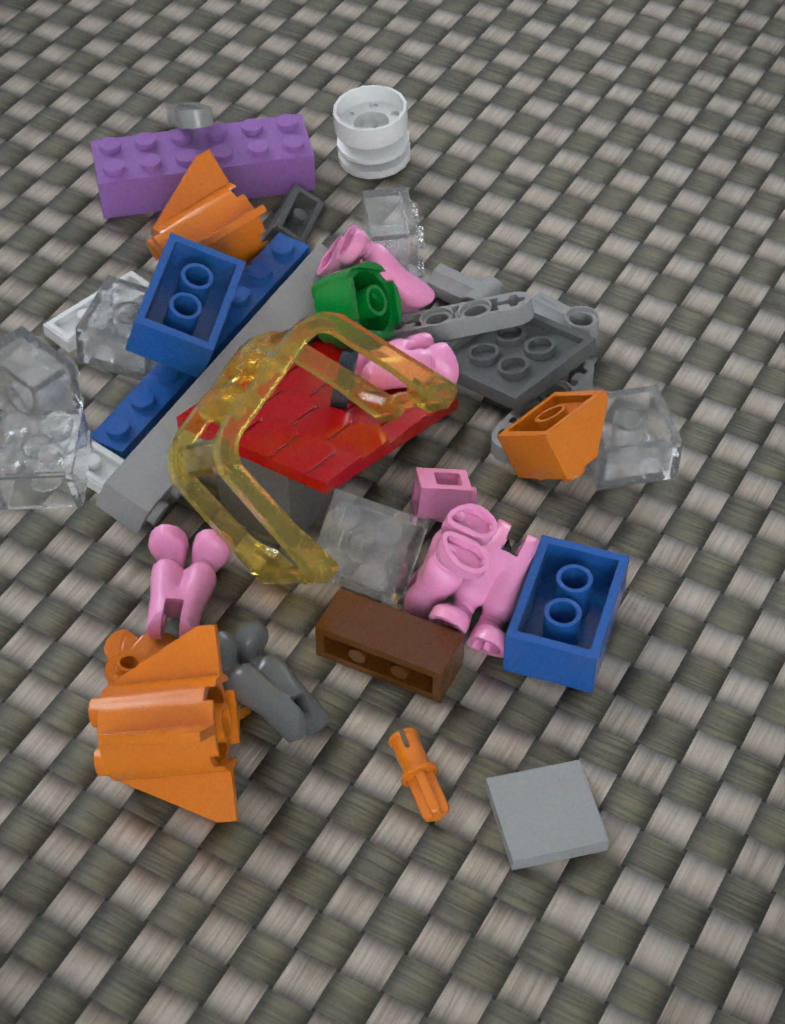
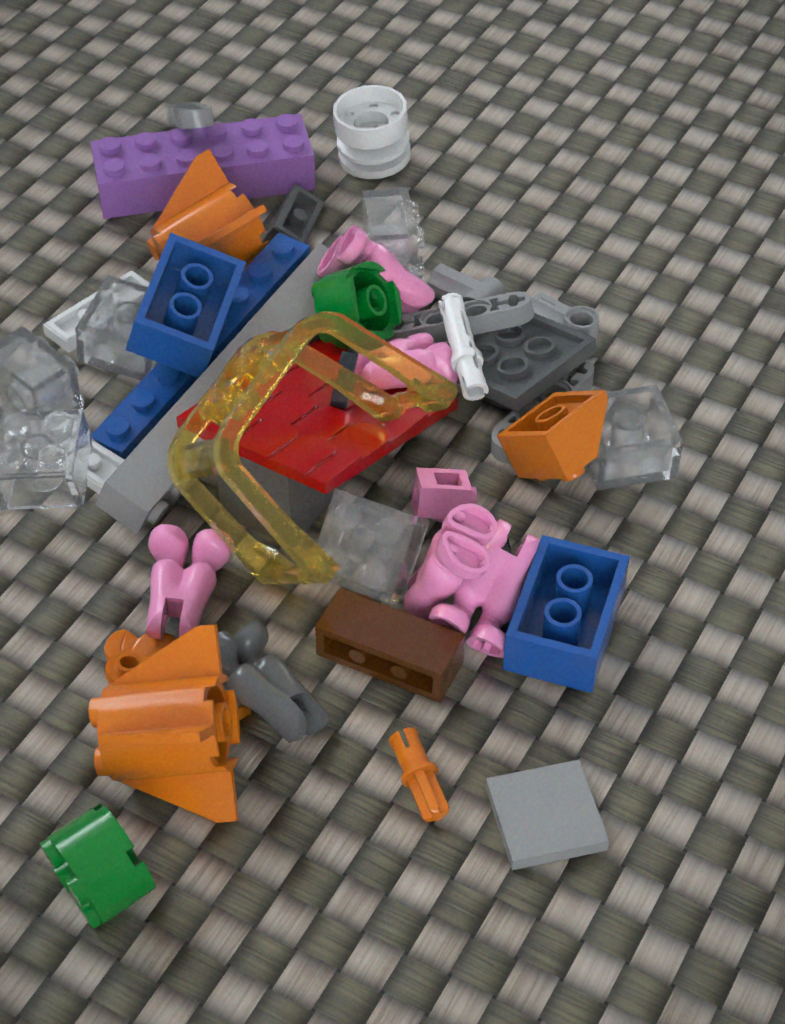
(98, 865): none -> green brick
(465, 358): none -> white pin

